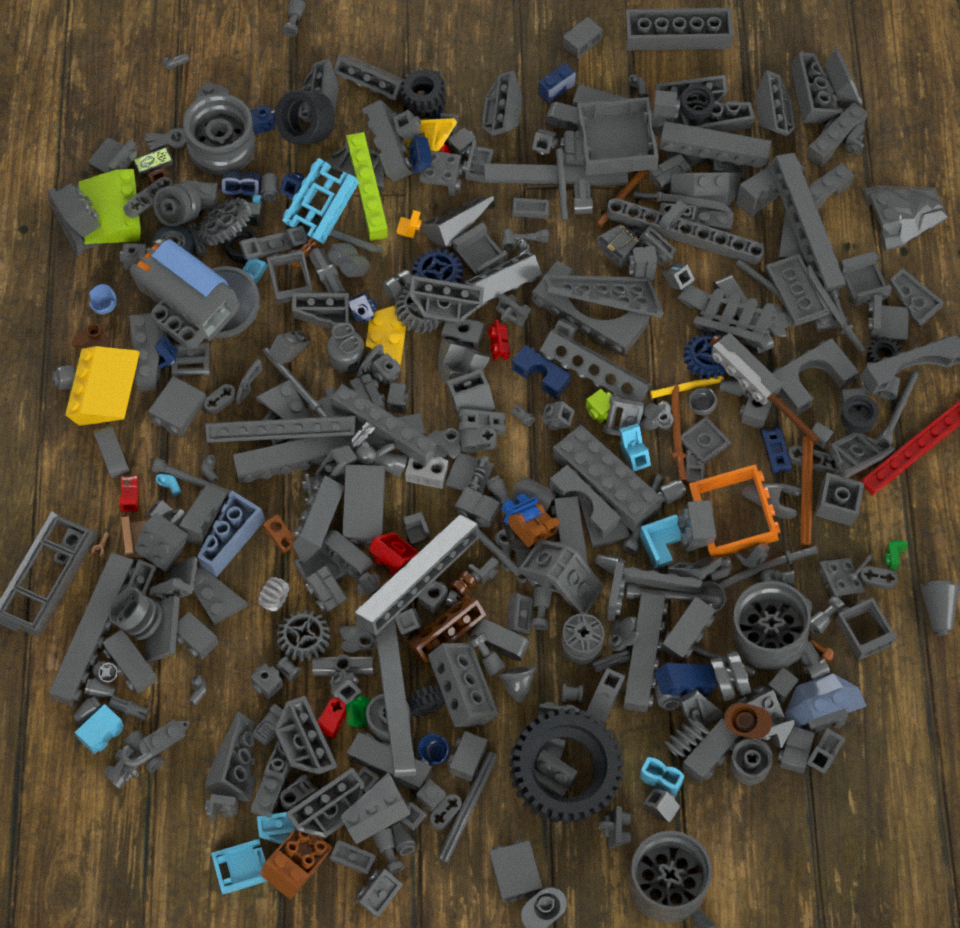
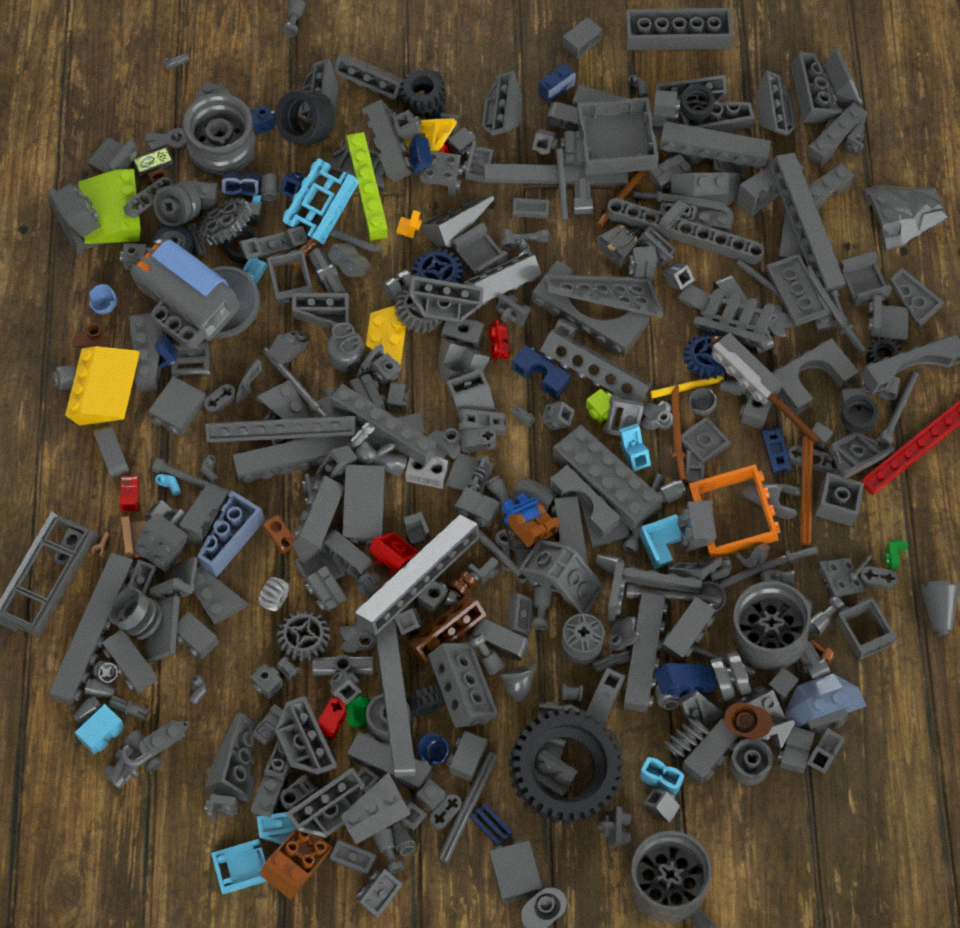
(359, 302): dark blue brick -> none
(479, 812): none -> dark blue tile

